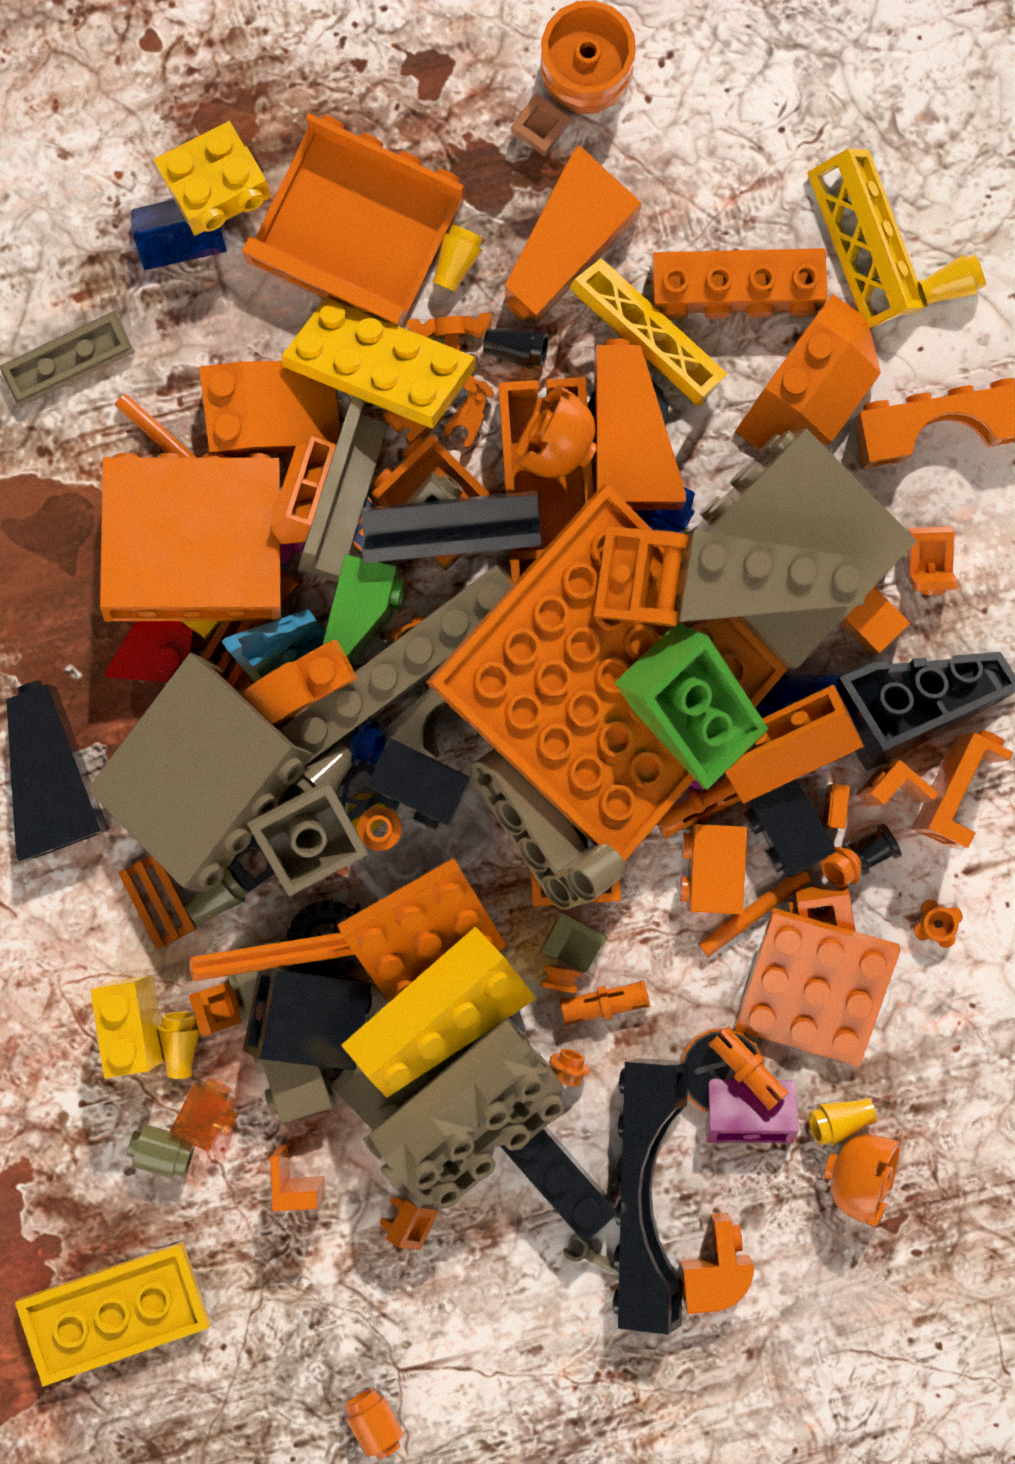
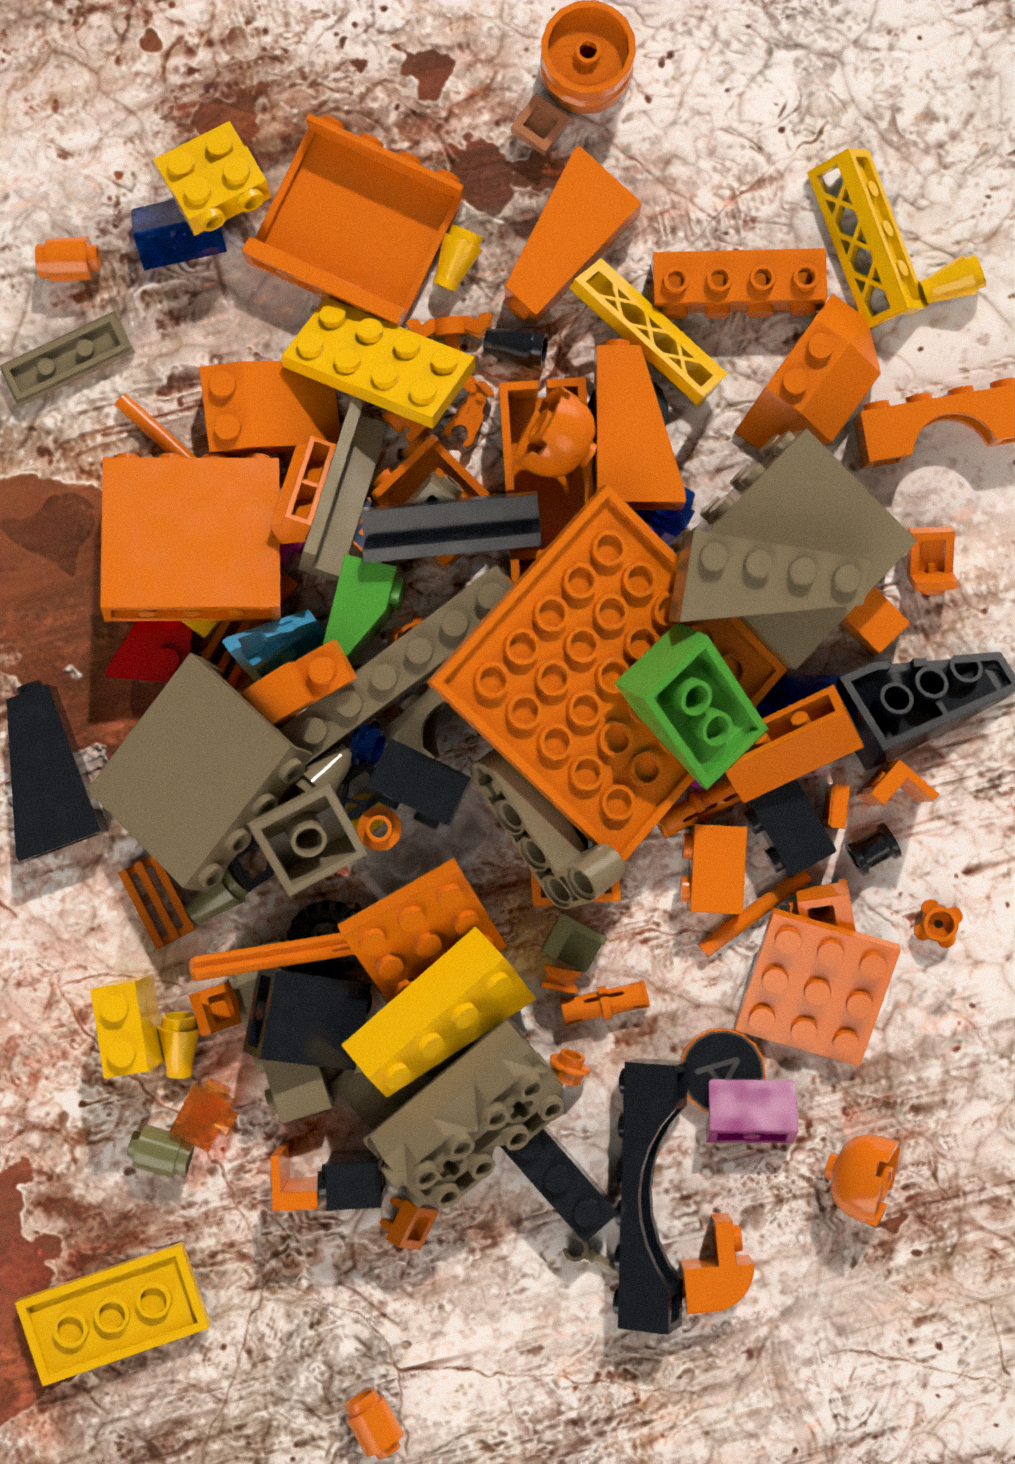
(67, 259): none -> orange brick
(352, 1180): none -> black brick
(626, 575): orange plate -> none
(748, 1068): orange pin -> none
(839, 1120): yellow cone -> none
(842, 867): orange plate -> none
(952, 783): orange panel -> none

